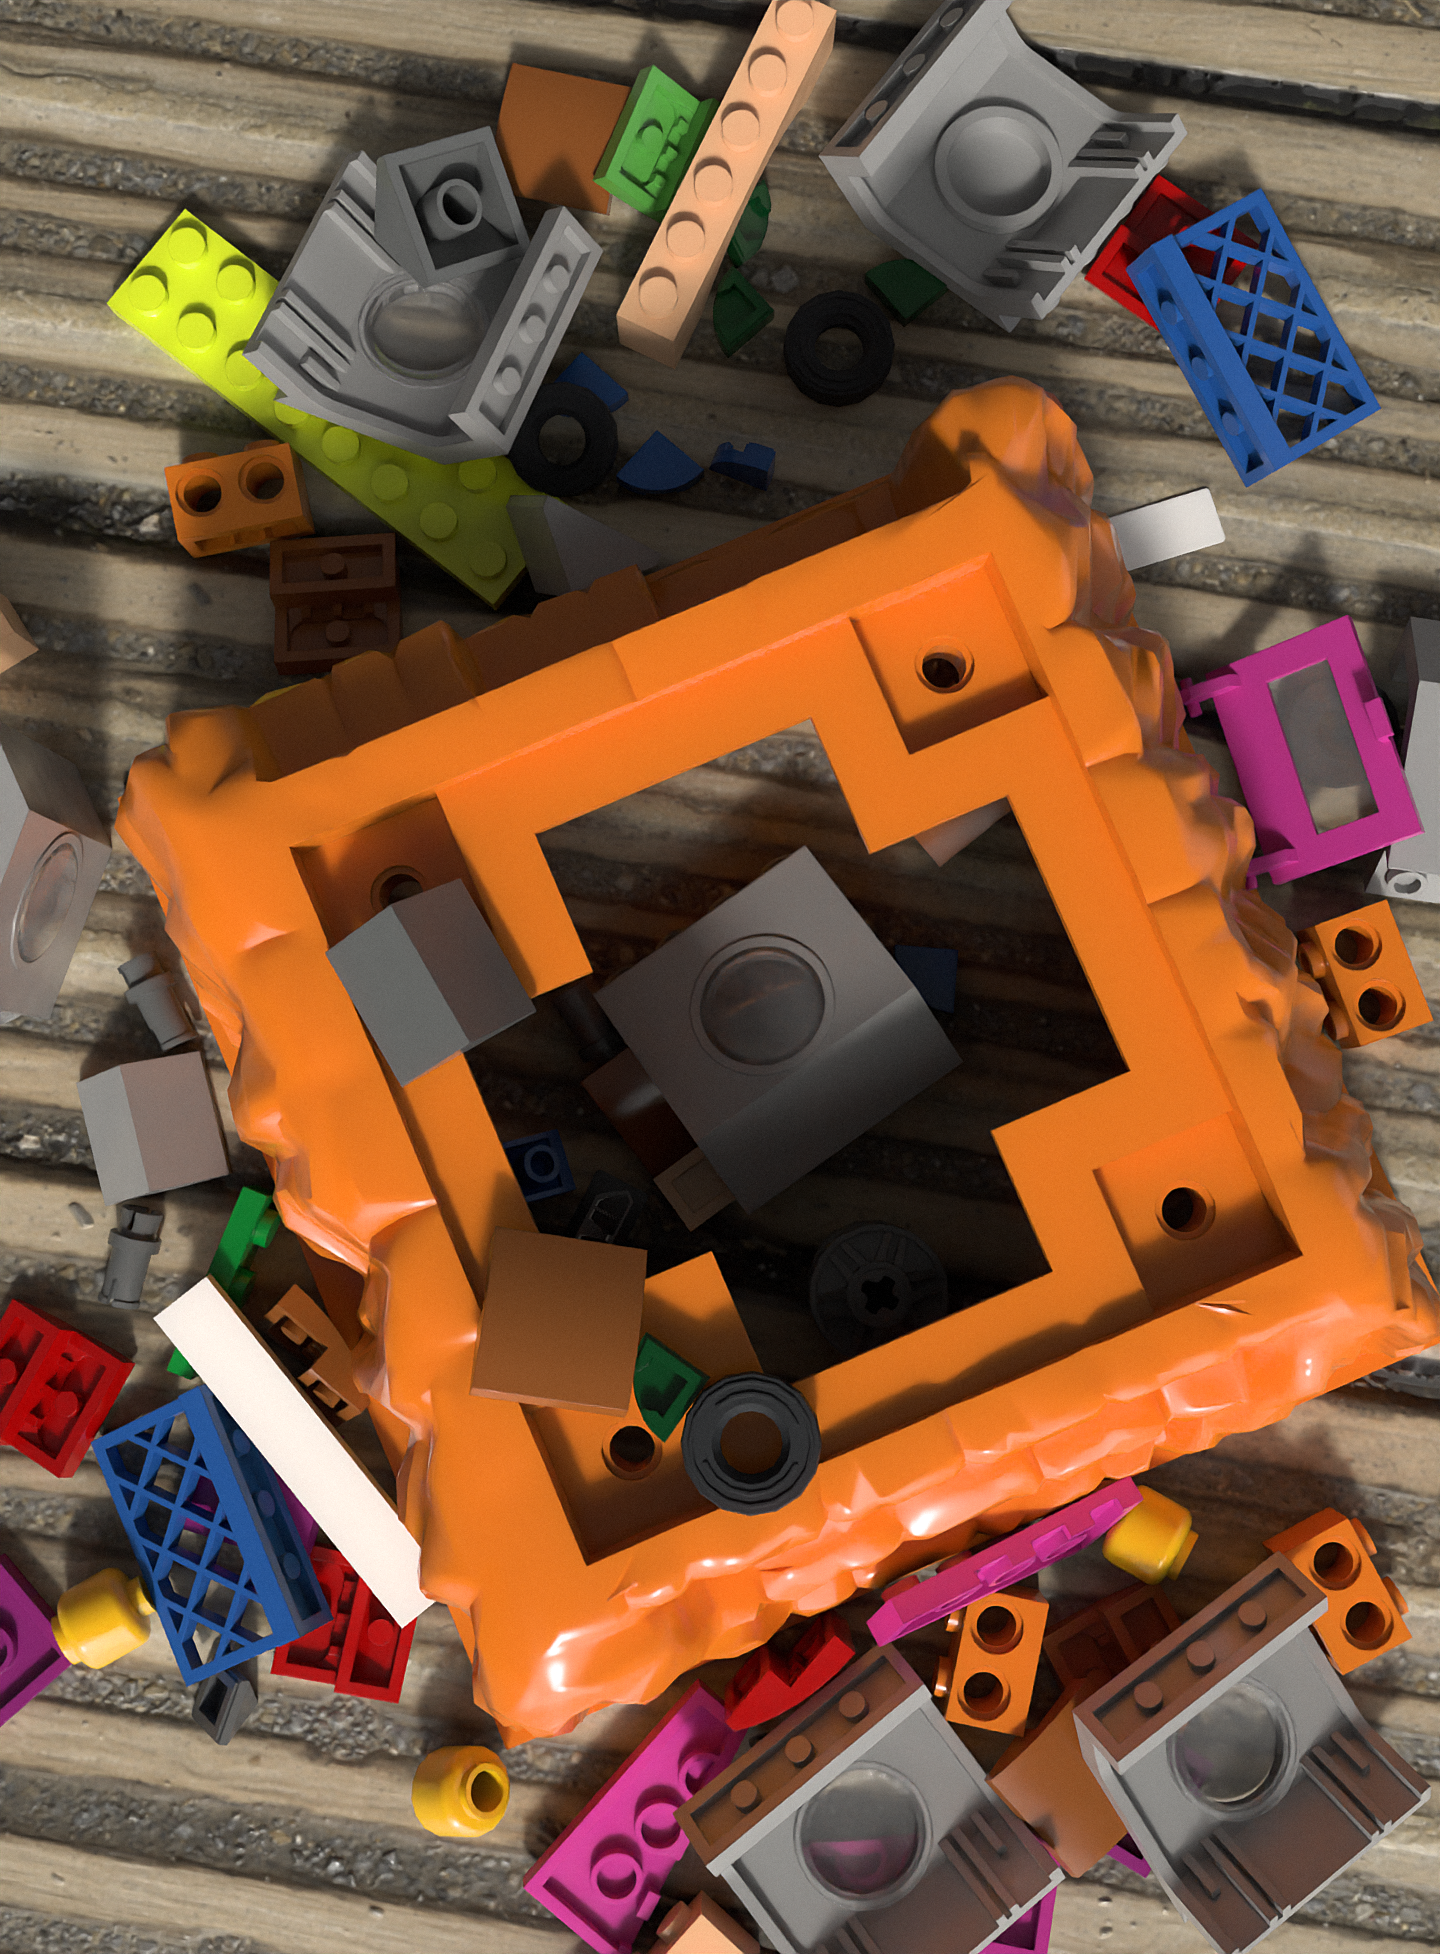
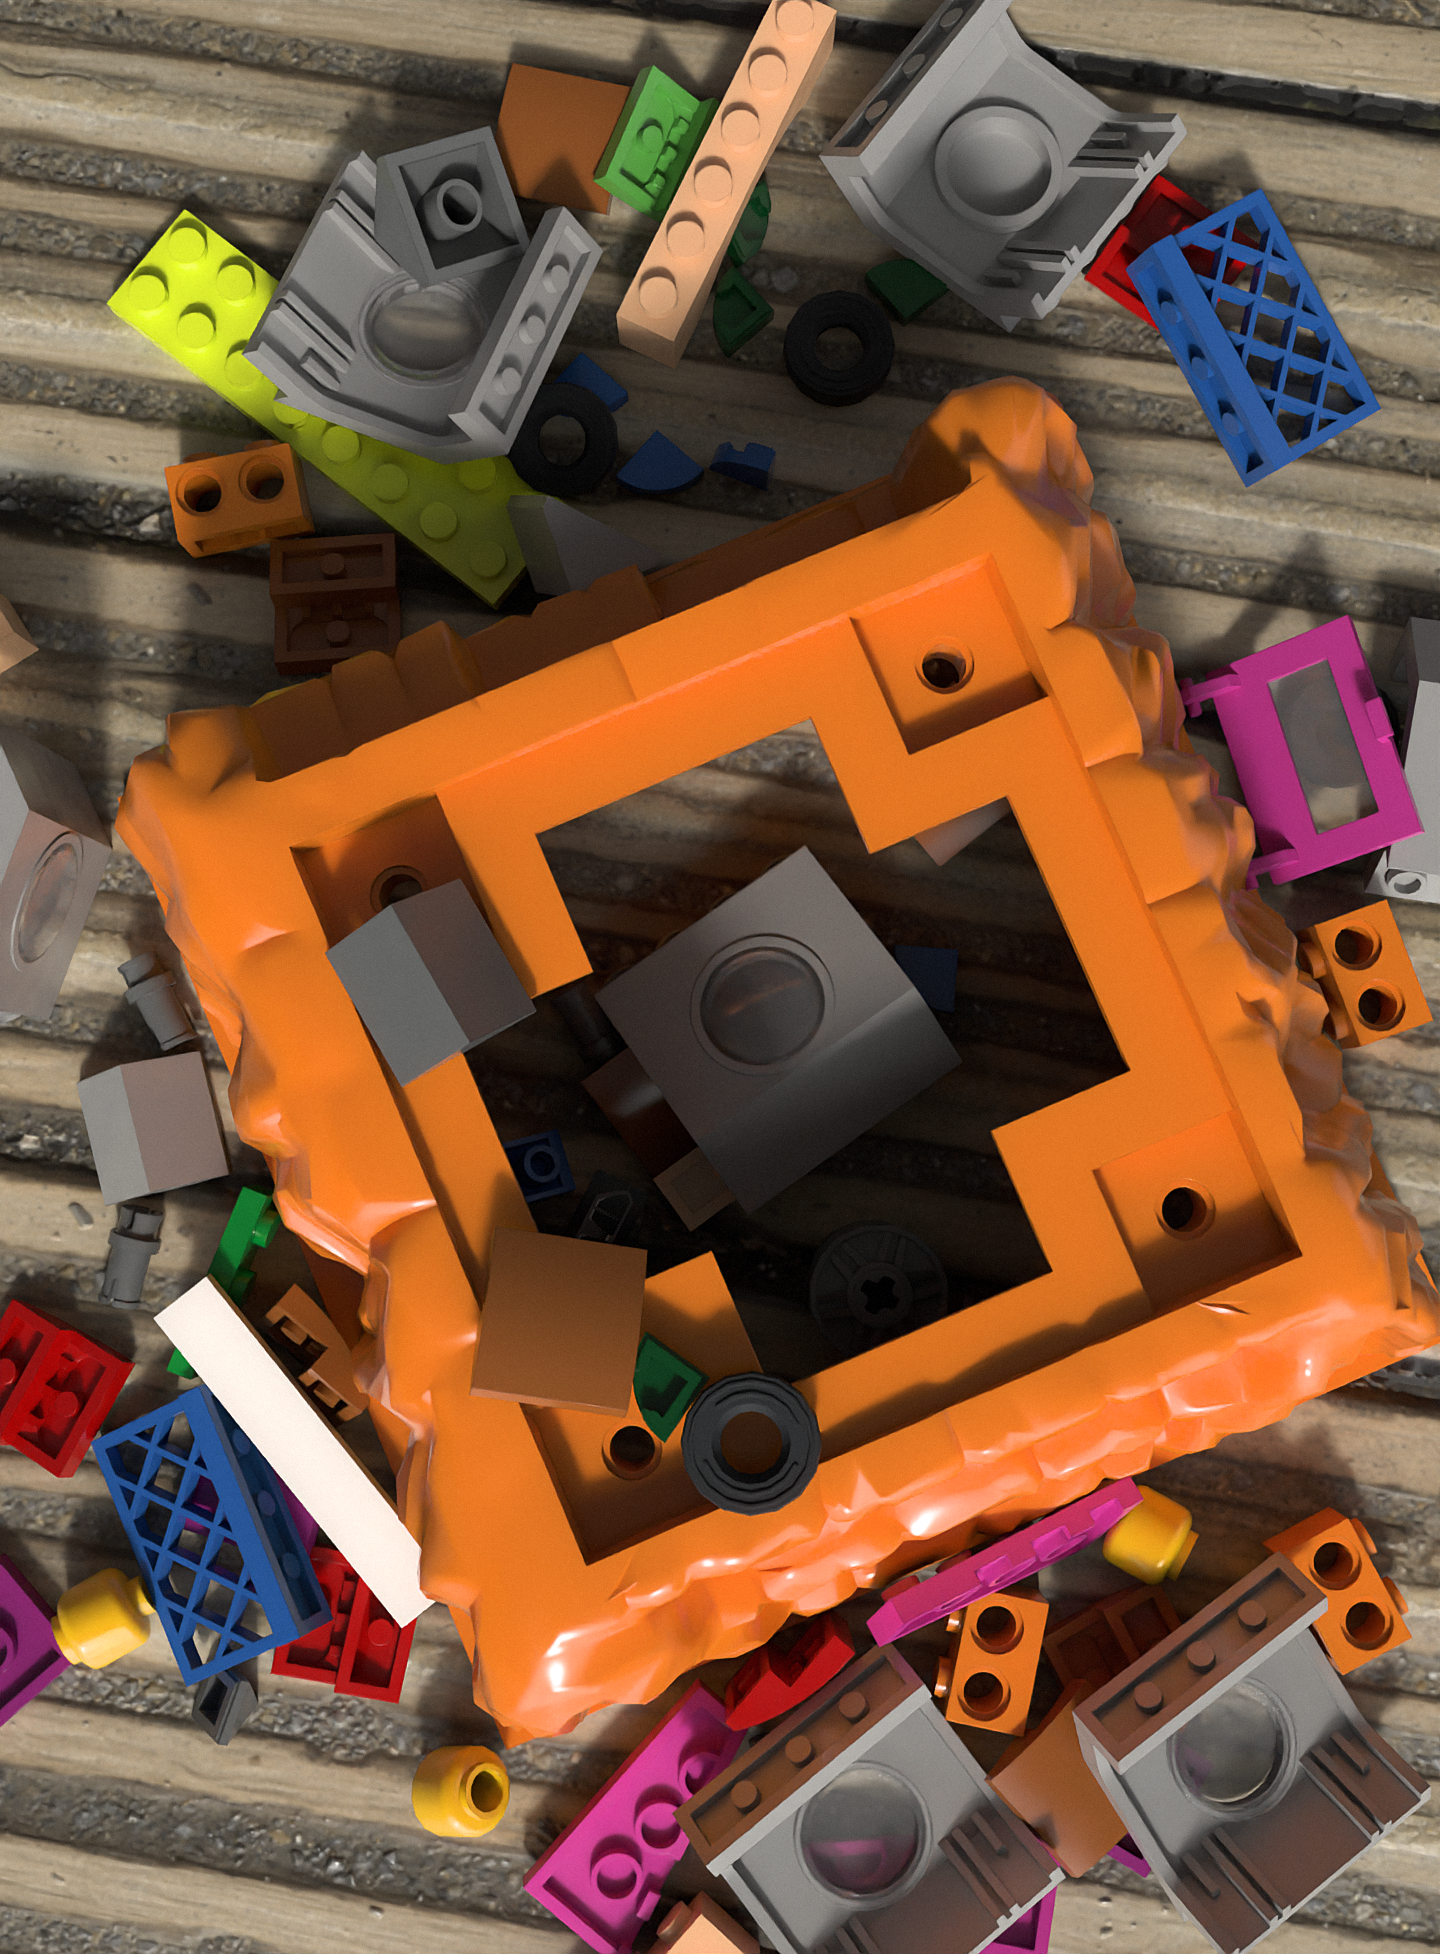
(1168, 529): white sticker -> none

